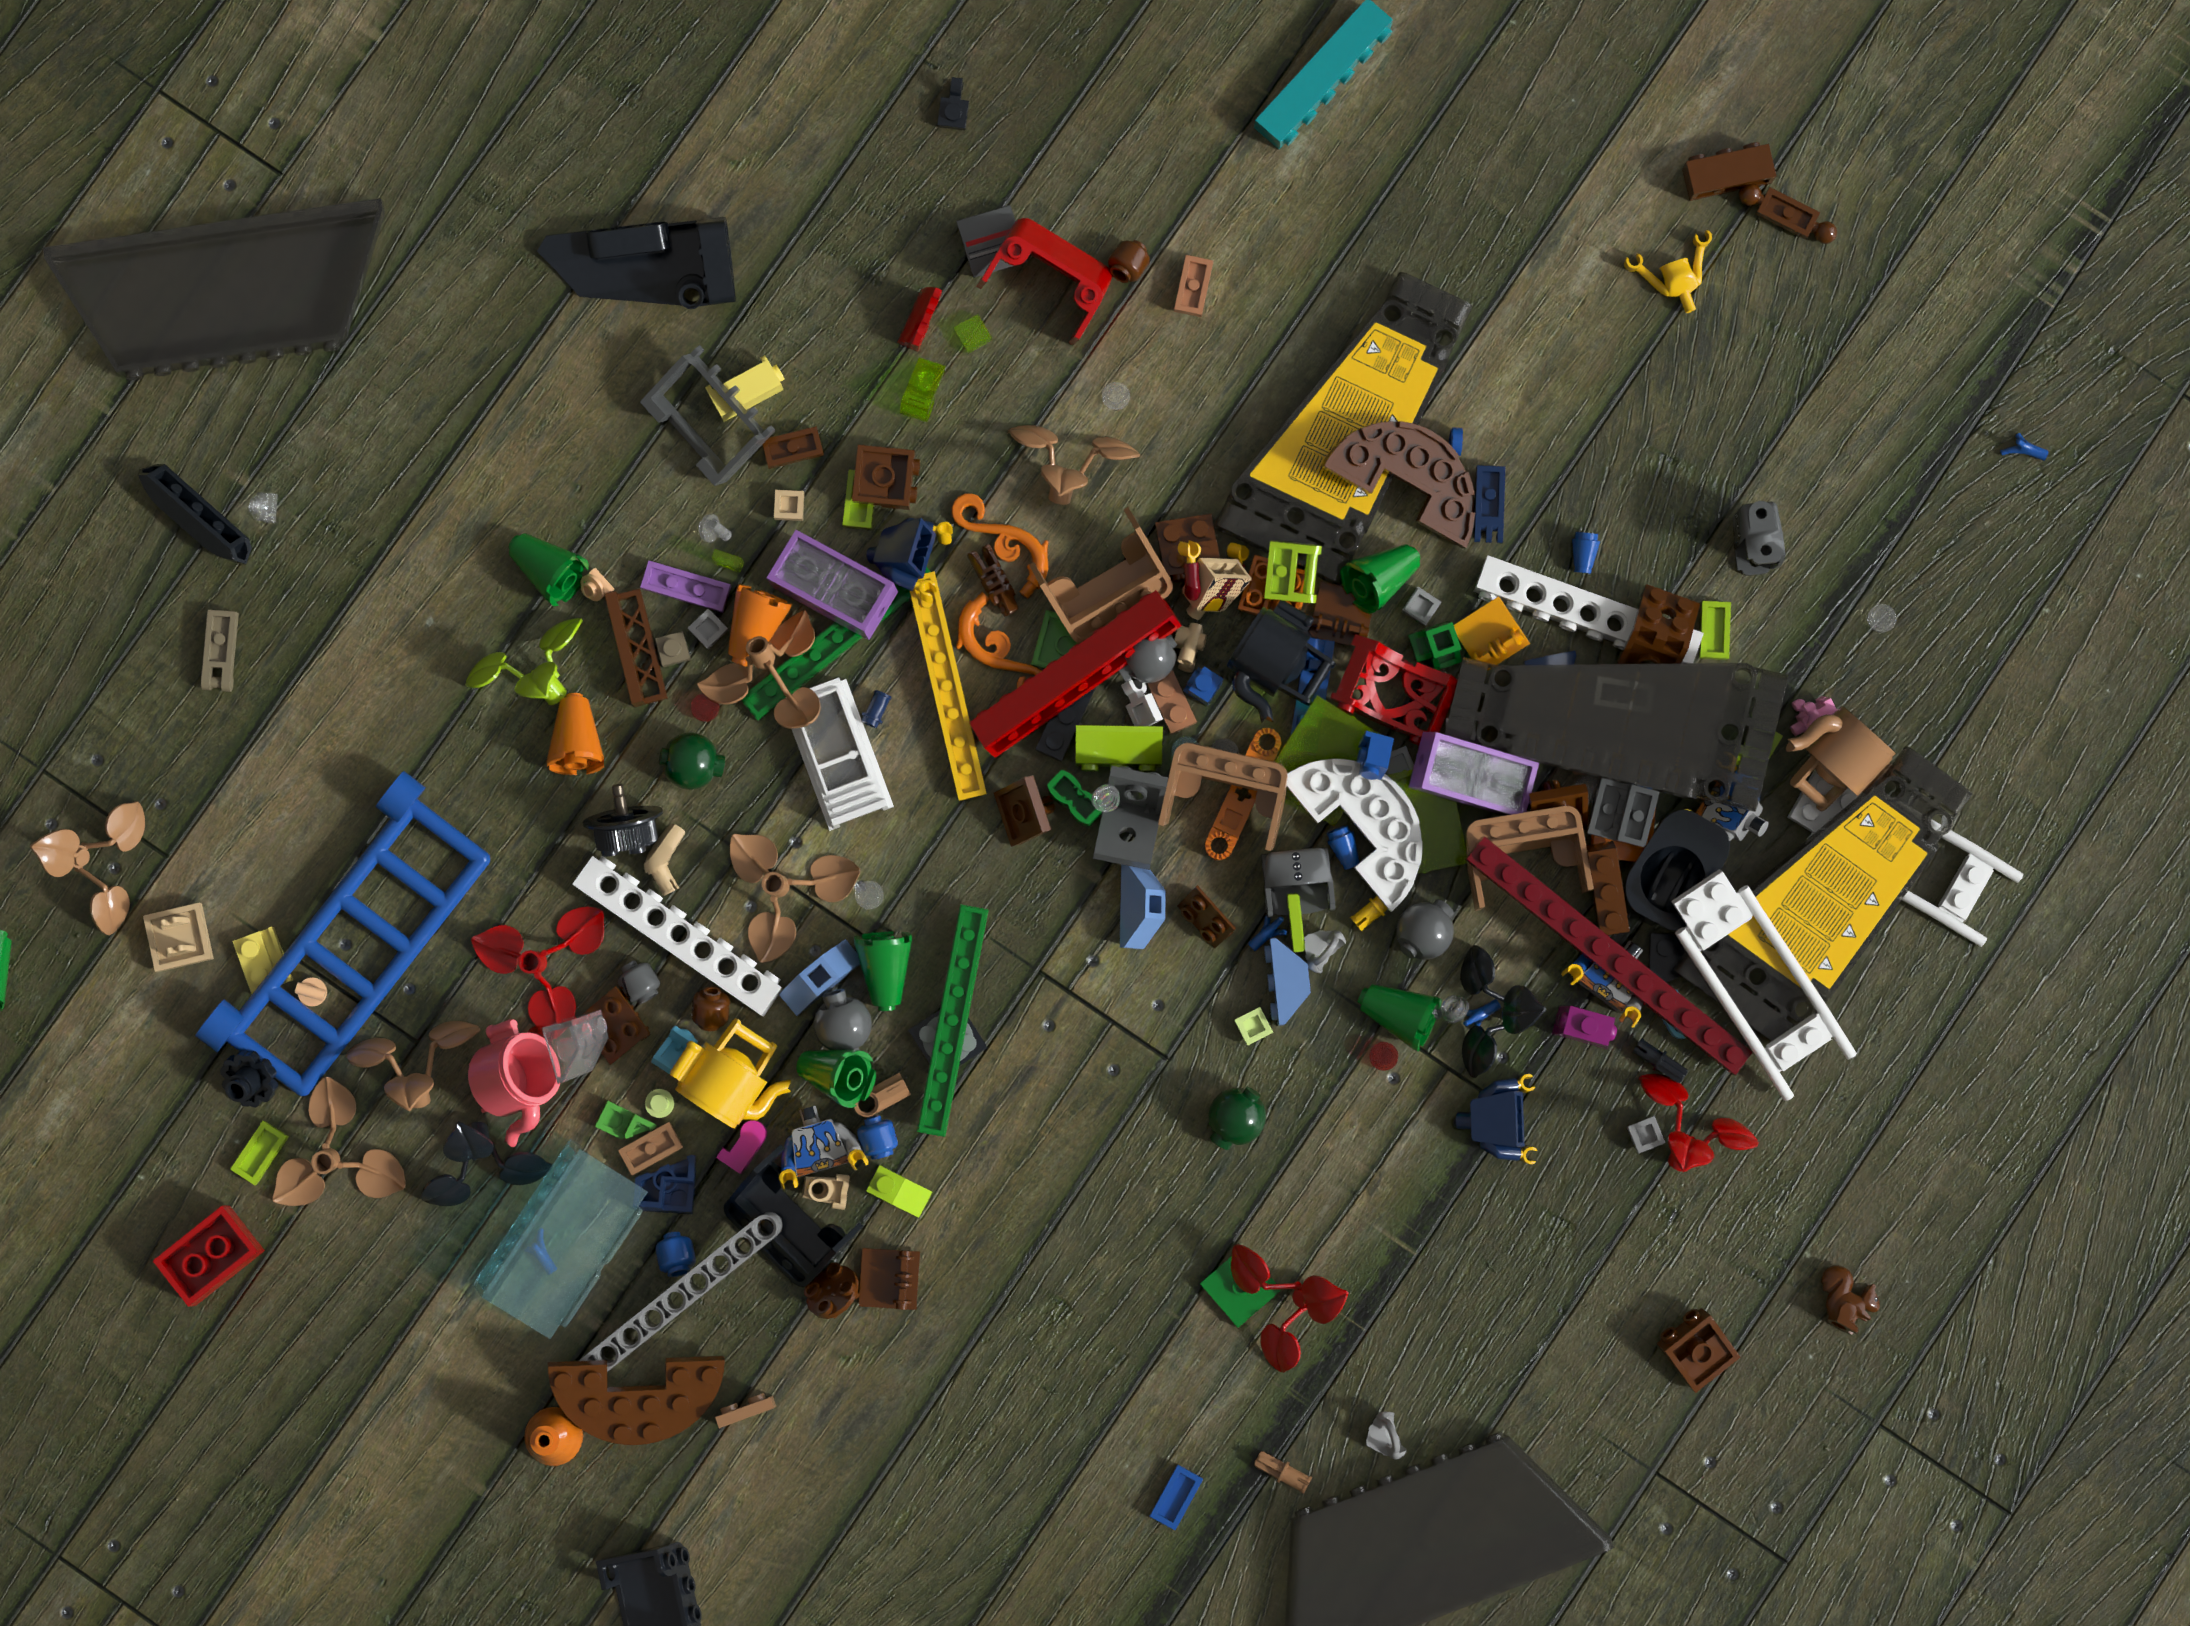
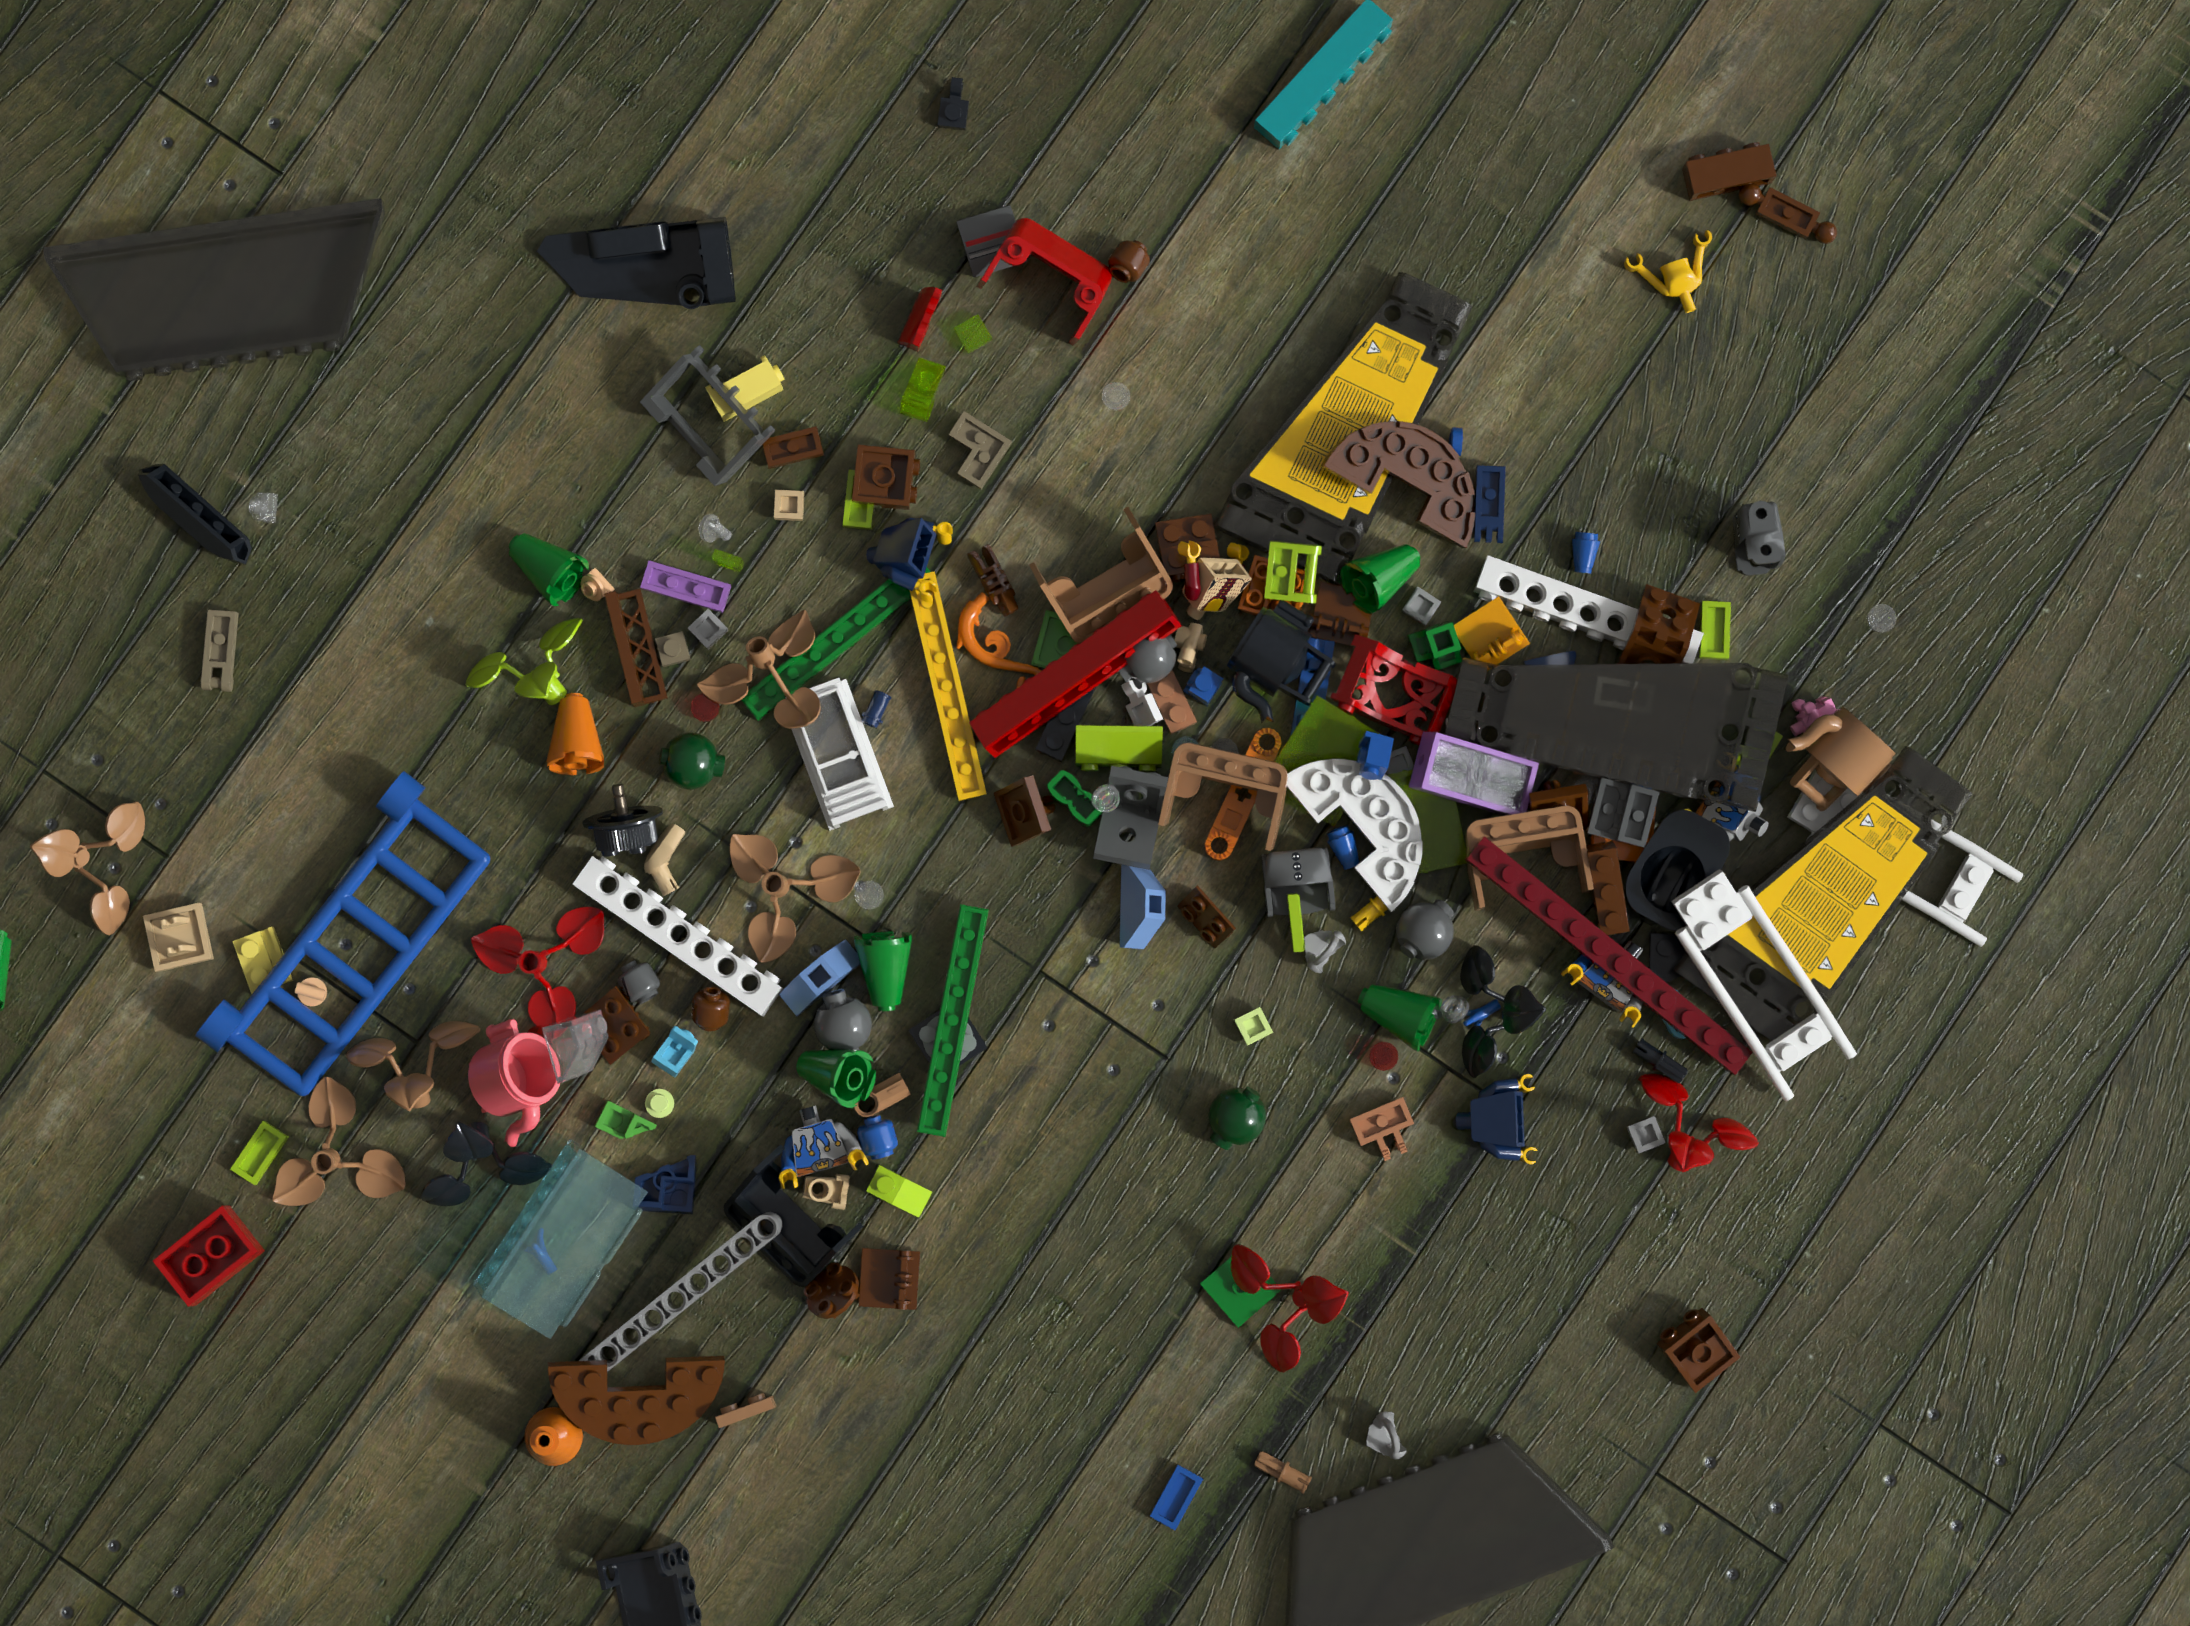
(249, 1078): black plant -> none
(650, 1148): medium nougat plate -> none
(675, 1254): blue head -> none
(725, 1079): yellow piece -> none
(751, 1139): dark pink leg -> none
(753, 616): orange cone -> none
(832, 584): brick -> none
(985, 445): none -> dark tan plate
(1006, 533): orange plant -> none
(1064, 480): medium nougat plant -> none
(1193, 286): nougat plate -> none
(1267, 932): blue bar -> none
(1288, 980): medium blue slope -> none
(1382, 1122): none -> nougat hinge
(1584, 1026): magenta torso -> none
(1842, 1304): reddish brown animal -> none
(2027, 448): blue bar -> none

